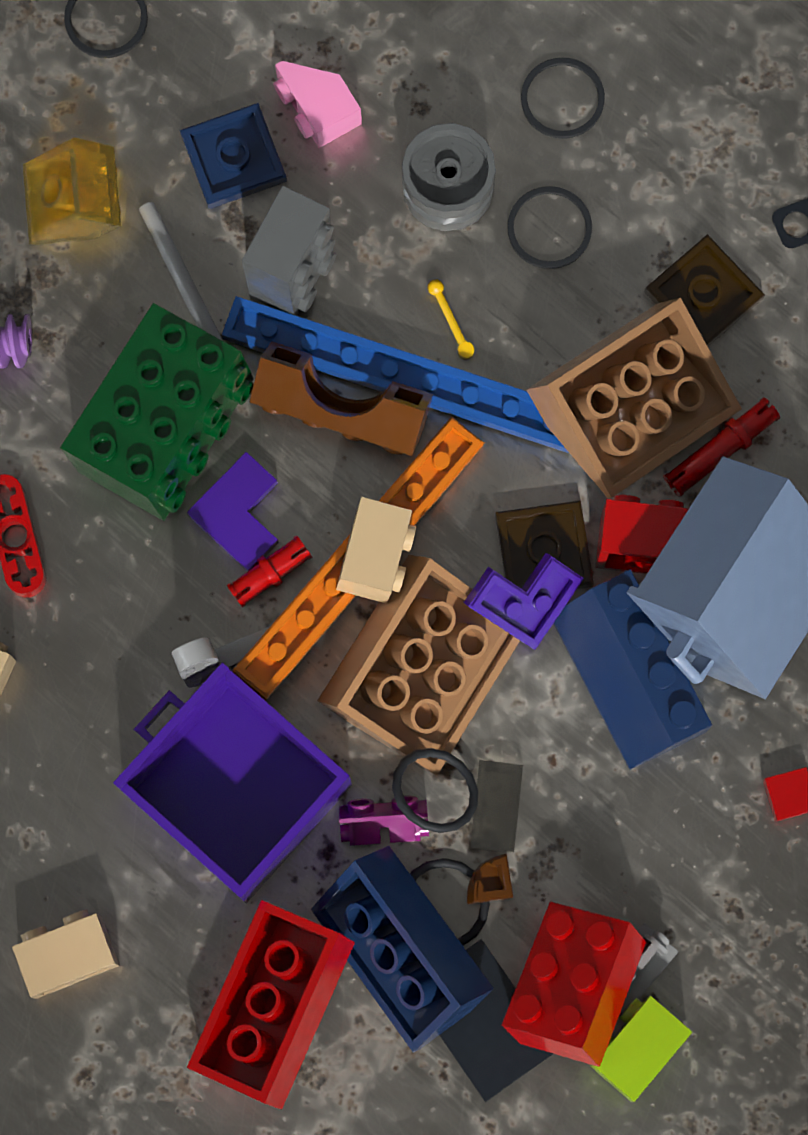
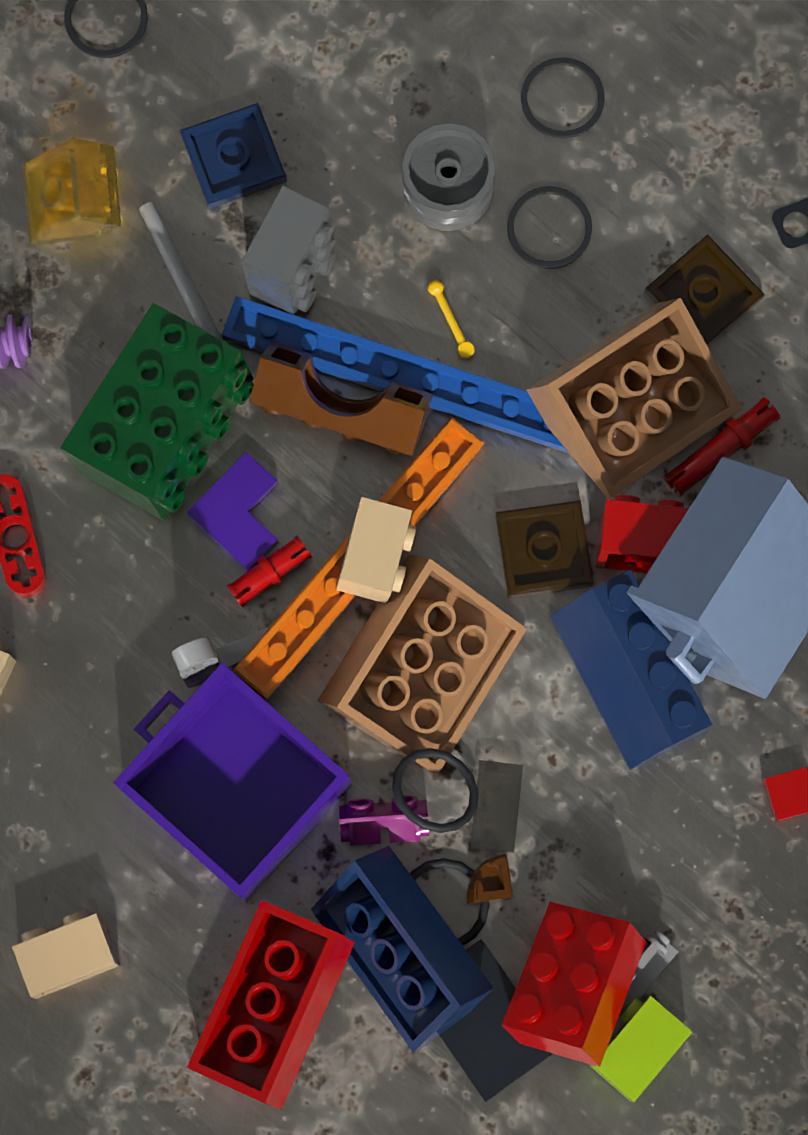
(320, 99): bright pink slope -> none
(527, 610): dark purple tile -> none

